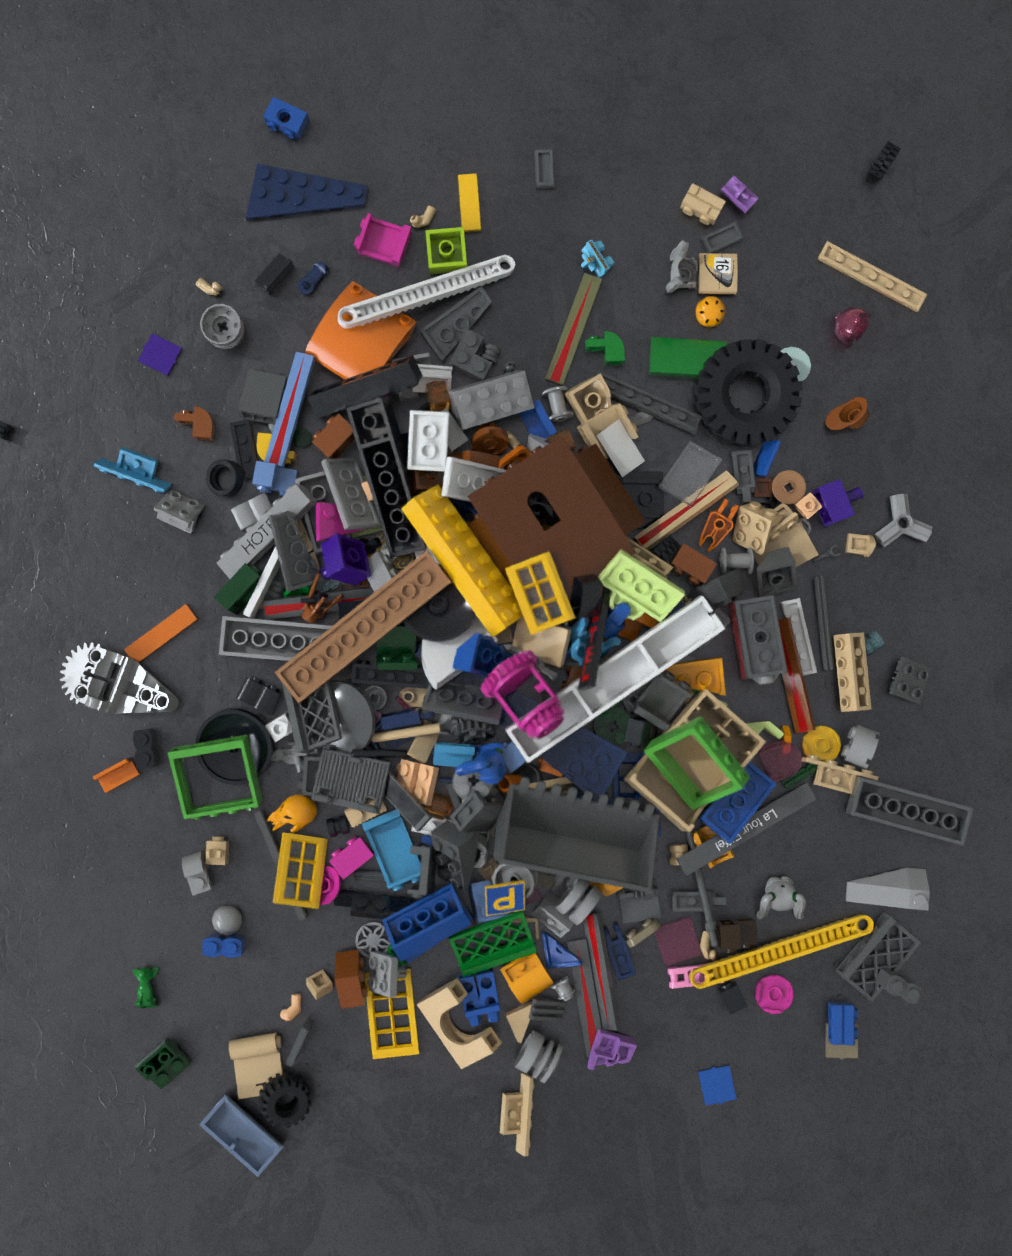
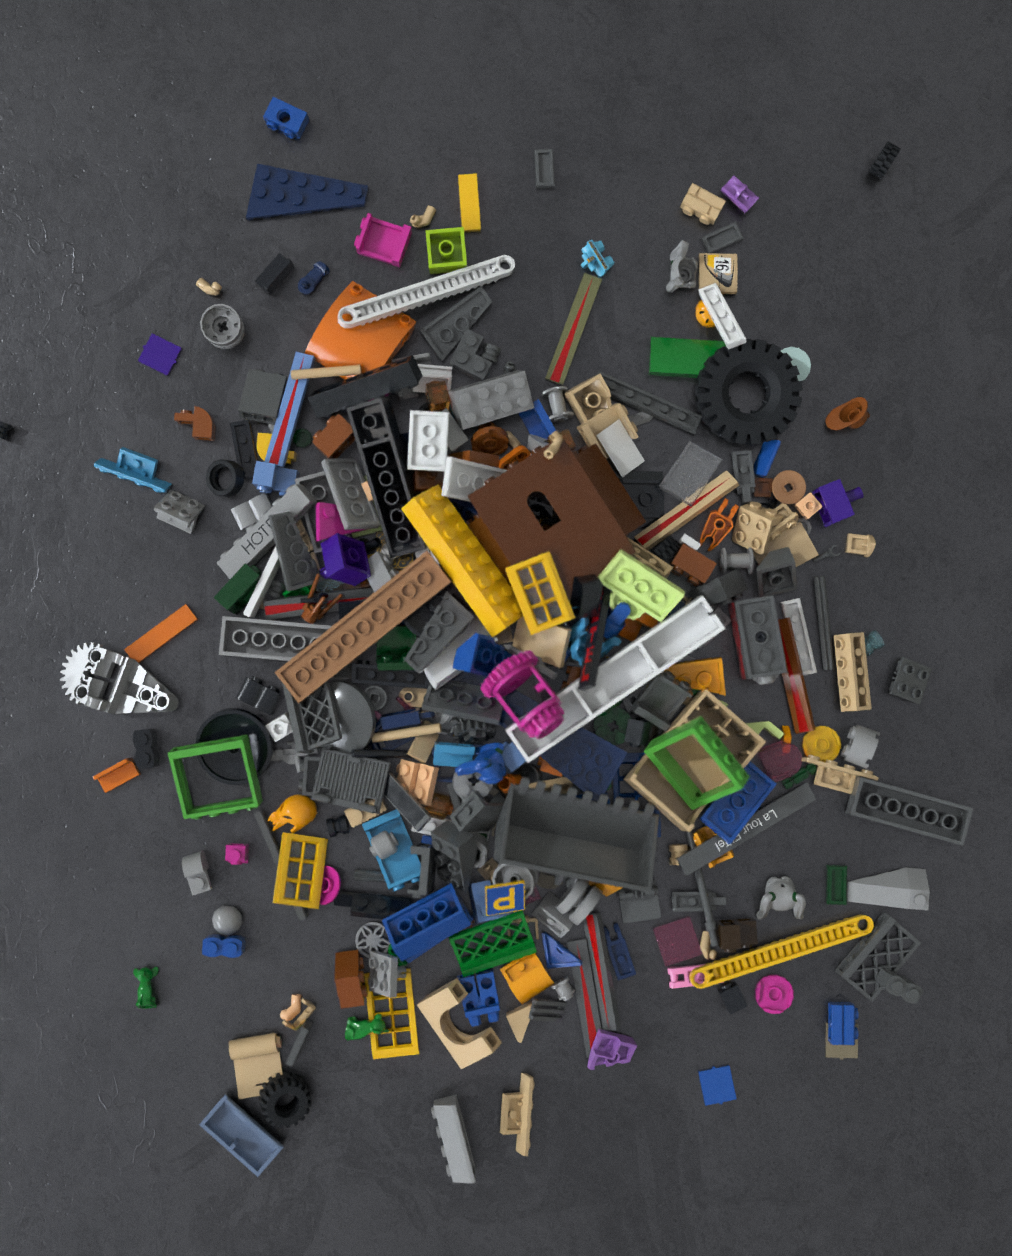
(163, 1063): dark green brick -> none
(217, 851): tan brick -> none
(237, 853): none -> dark pink brick
(303, 1017): none -> tan piece
(319, 984): tan slope -> none
(326, 372): none -> tan piece
(351, 857): dark pink brick -> none
(359, 1029): none -> green animal
(384, 845): none -> light grey head
(443, 628): none -> dark grey wing
(455, 1140): none -> light grey slope
(540, 1057): light grey wheel -> none
(554, 447): none -> tan arm
(611, 345): green brick -> none
(636, 936): dark tan plate -> none
(689, 542): none -> white tile
(722, 316): none -> white tile
(836, 884): none -> dark green tile
(851, 324): clear pink cylinder -> none
(872, 276): tan tile -> none
(913, 528): light grey piece -> none

